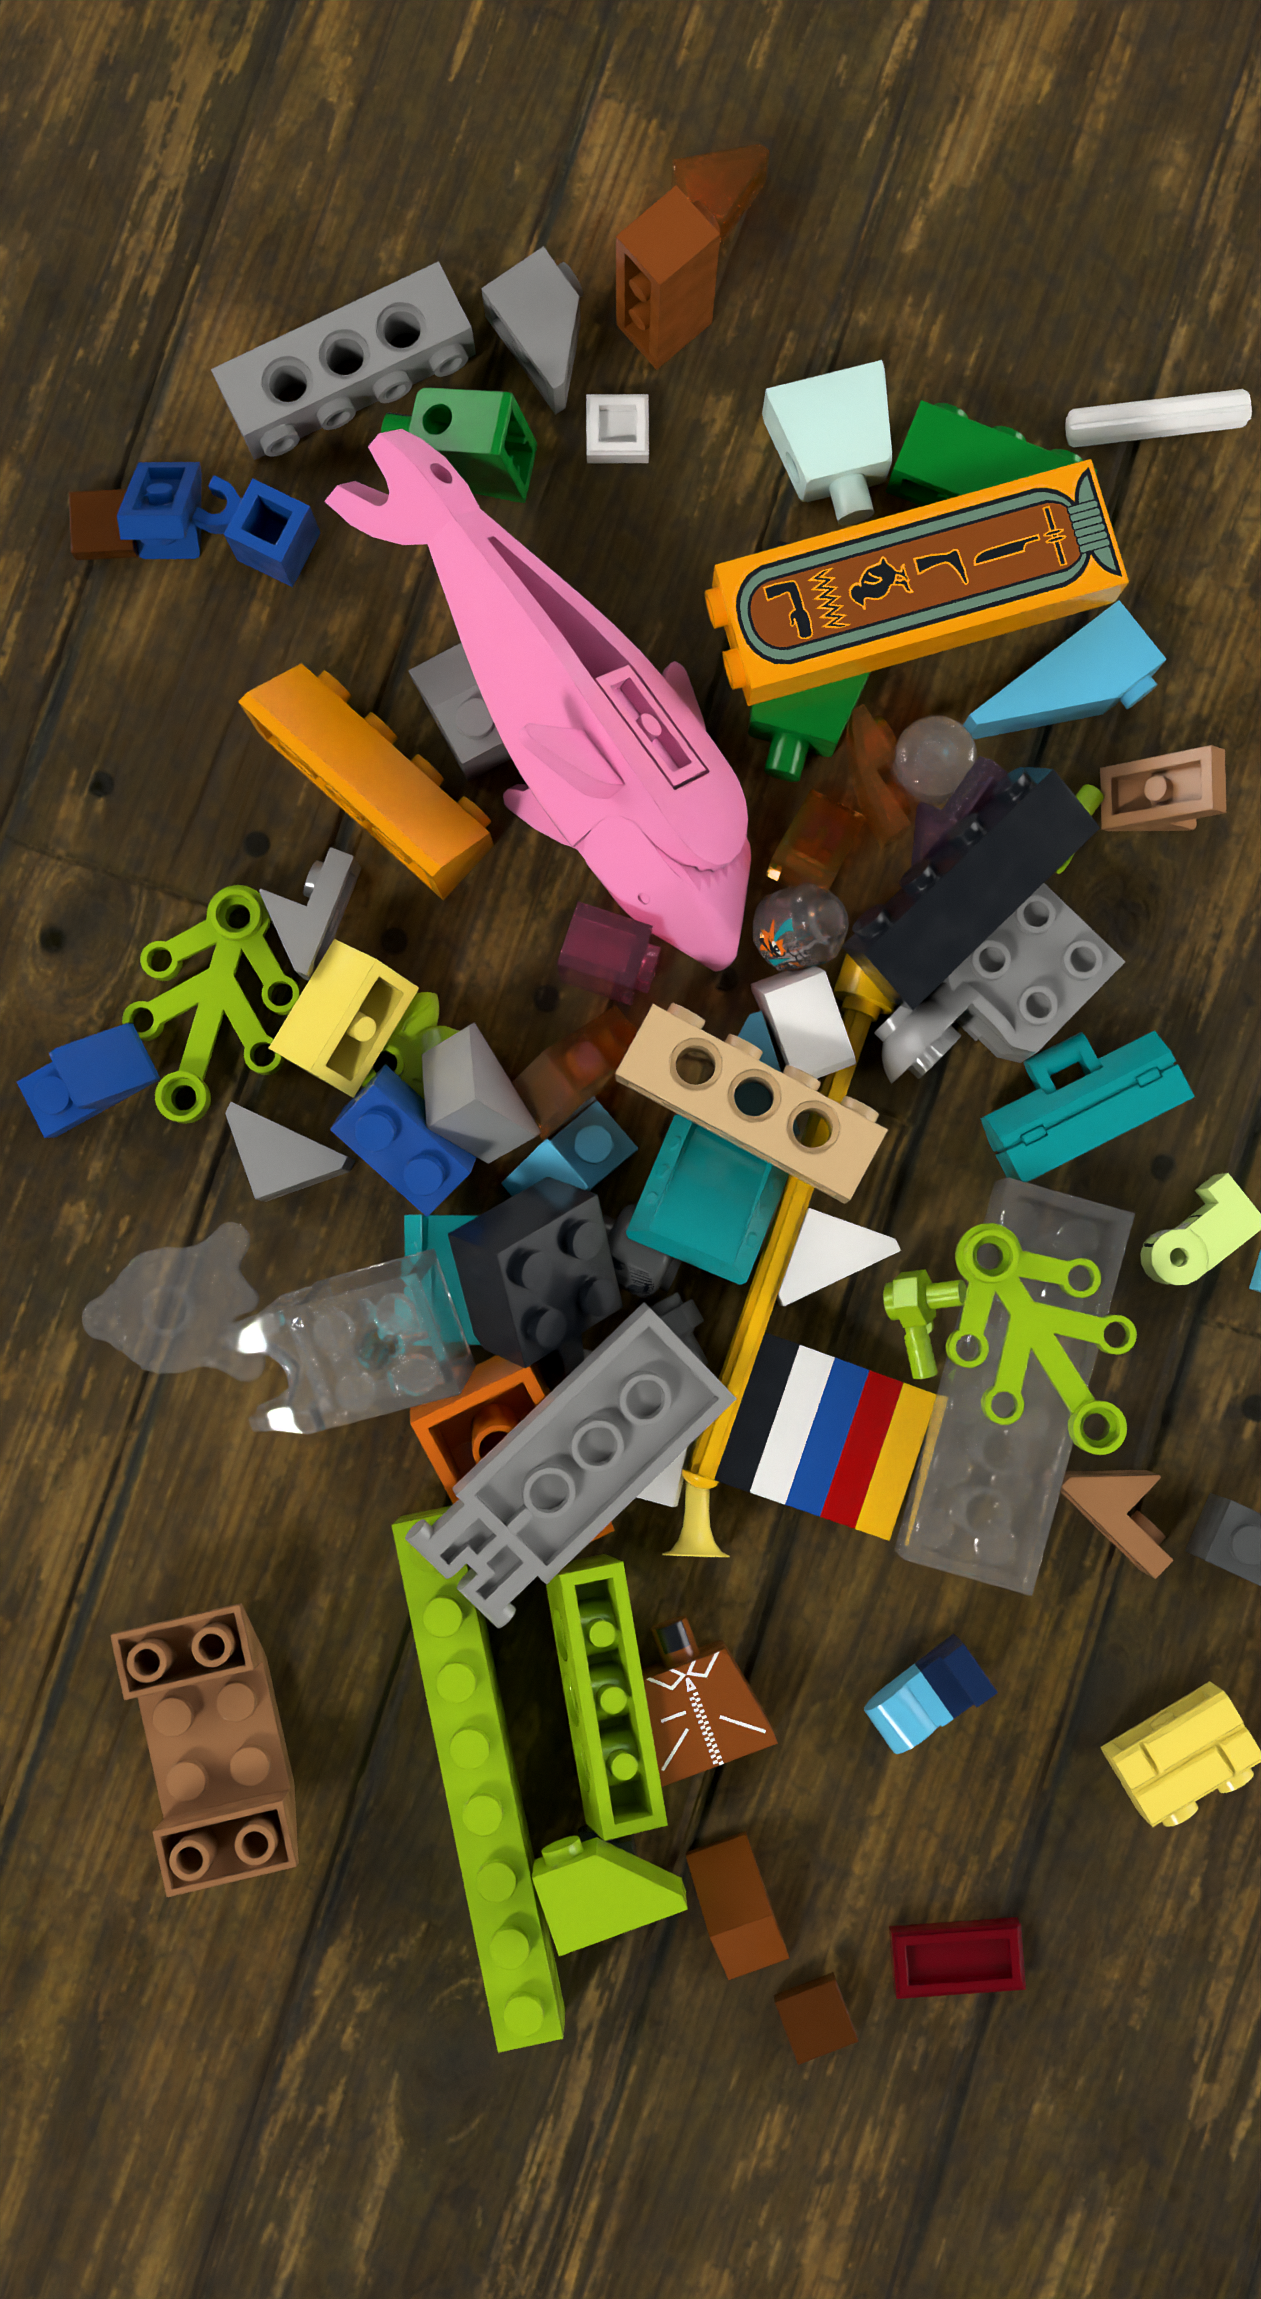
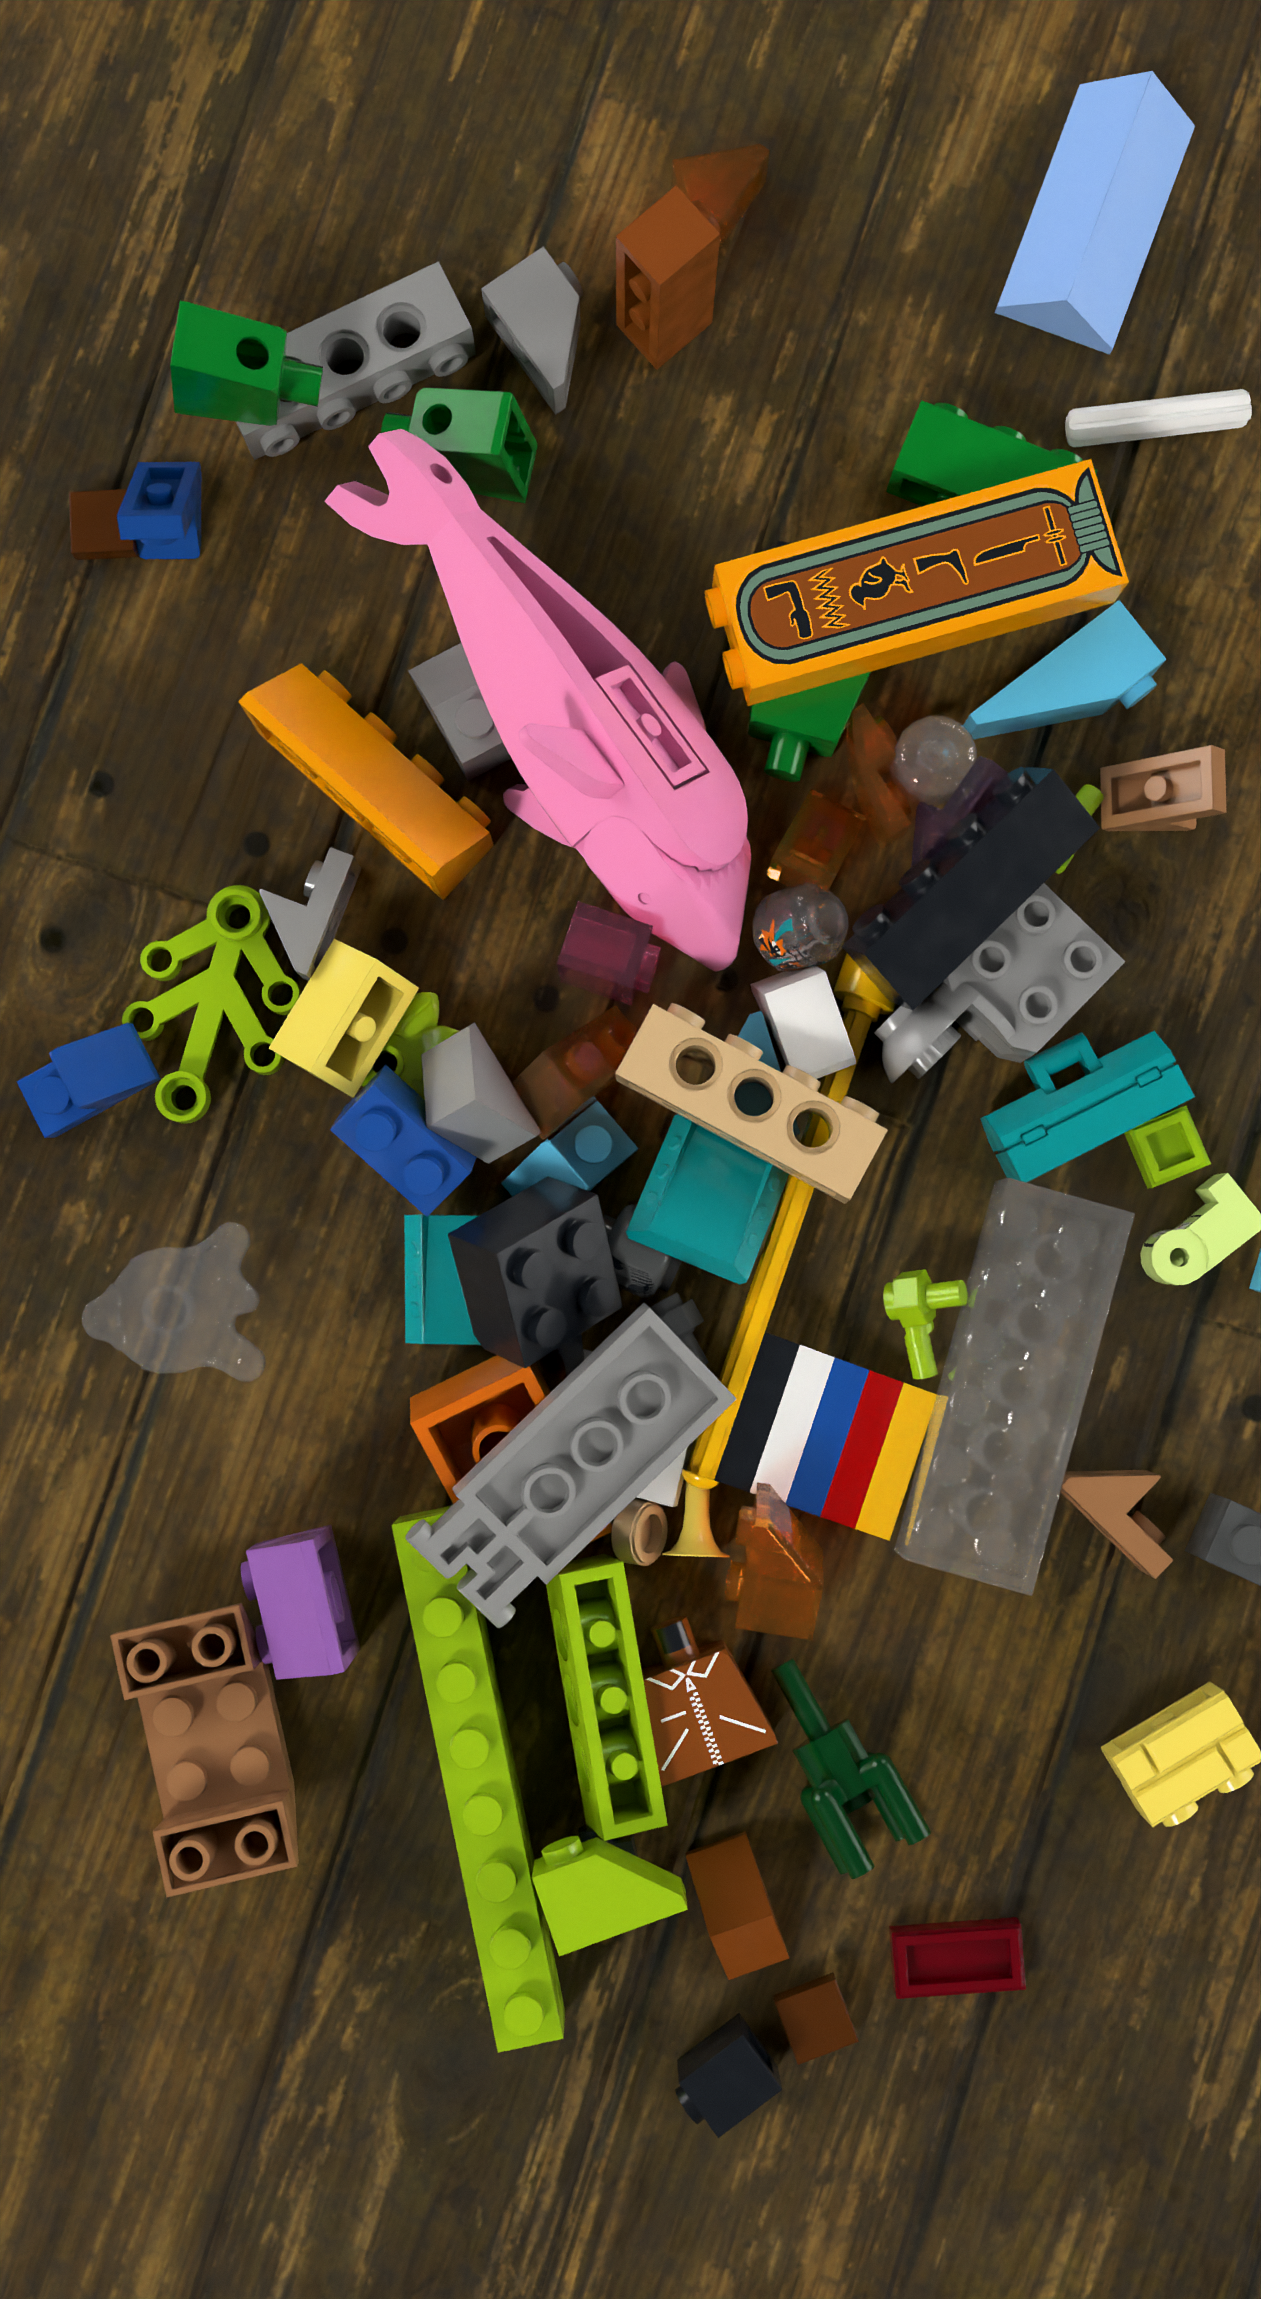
(235, 368): none -> green torso
(263, 528): blue brick -> none
(279, 1158): light grey slope -> none
(301, 1604): none -> medium lavender slope
(340, 1348): clear brick -> none
(617, 428): white tile -> none
(639, 1532): none -> tan tile
(726, 2077): none -> black brick
(780, 1570): none -> clear orange slope
(828, 1252): white slope -> none
(833, 436): light aqua torso -> none
(845, 1779): none -> dark green plant
(929, 1695): leg -> none
(1033, 1328): lime plant -> none
(1098, 210): none -> light blue slope
(1167, 1147): none -> lime tile

